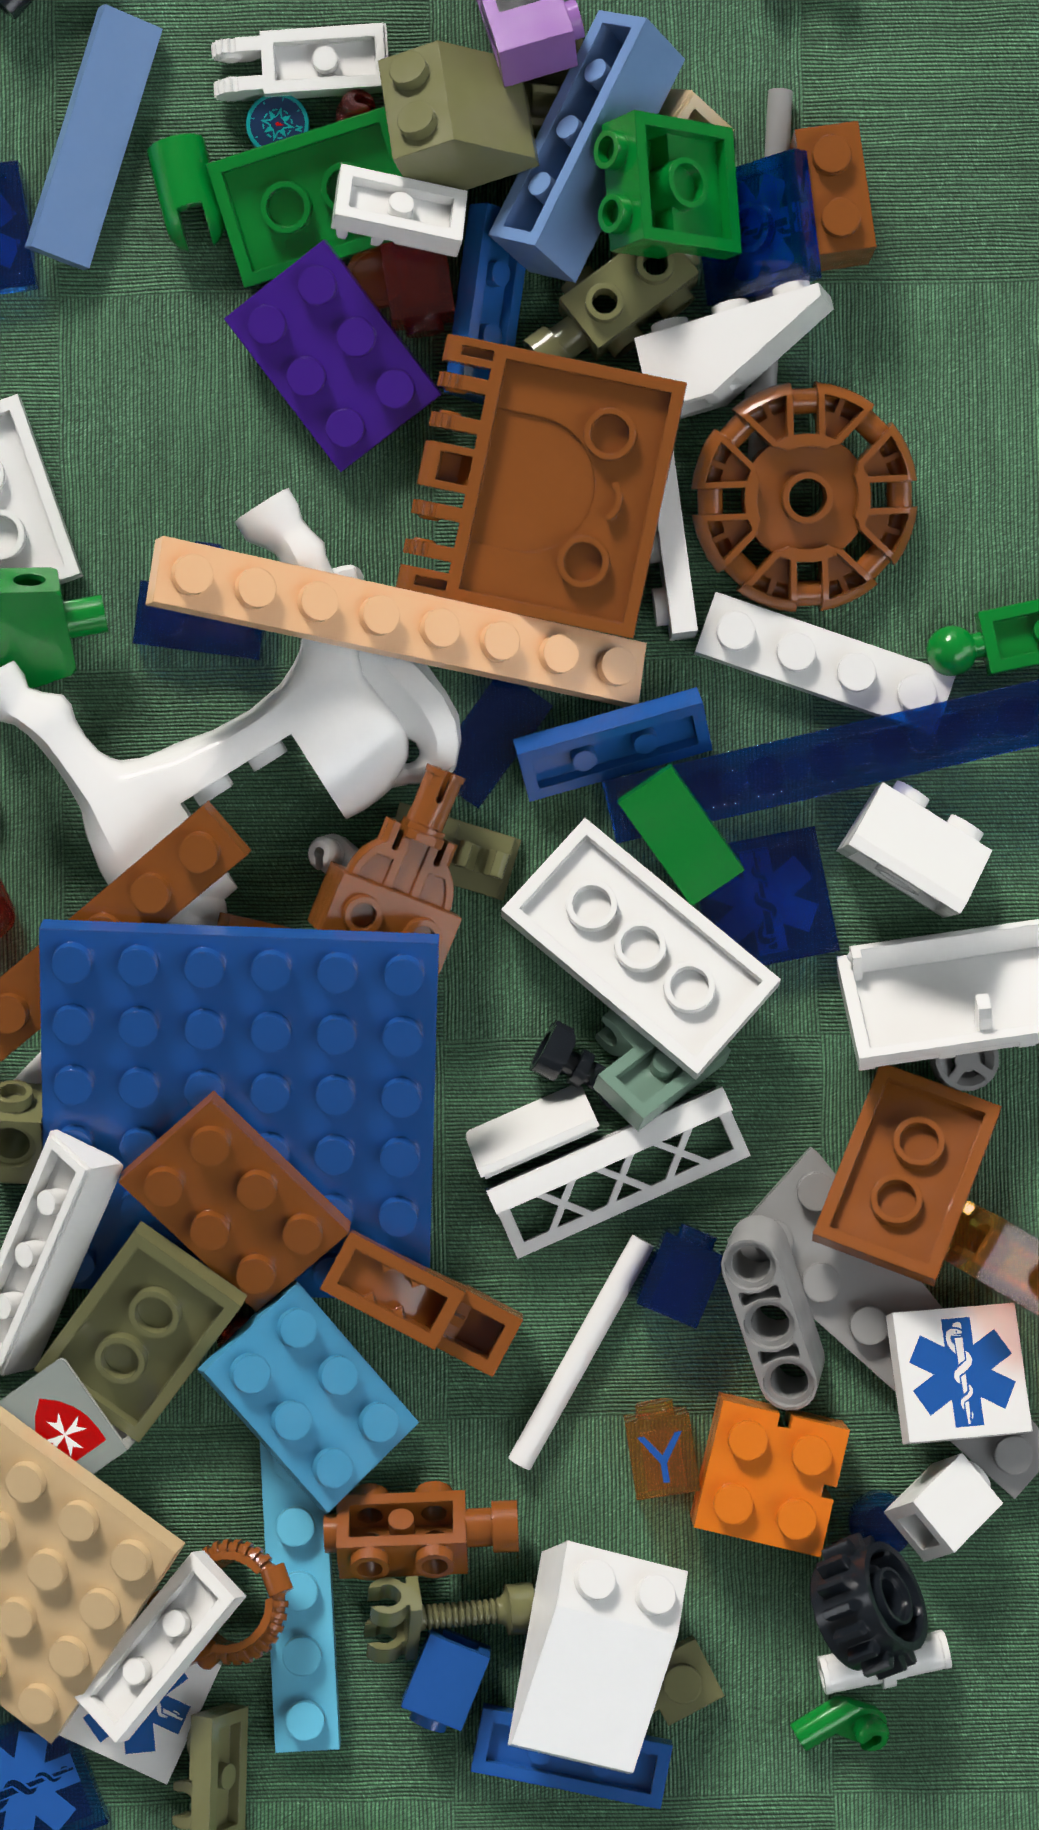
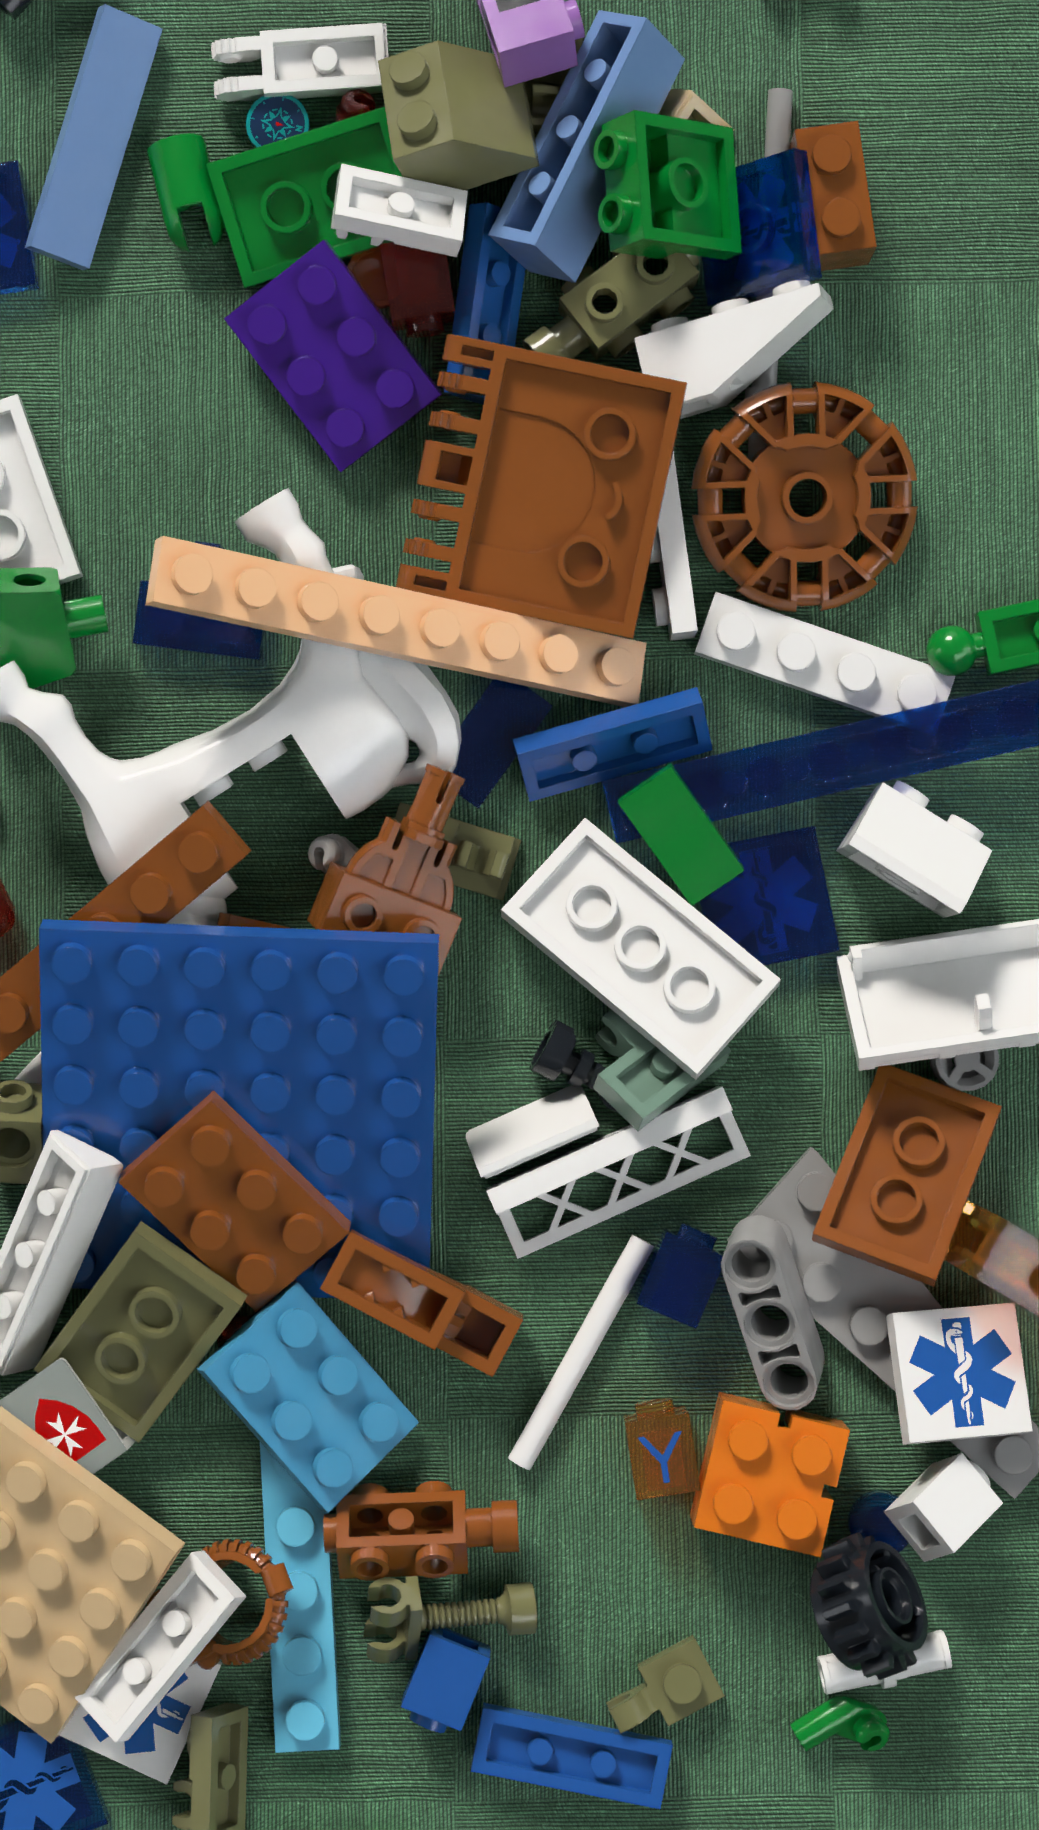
(595, 1655): white slope -> none

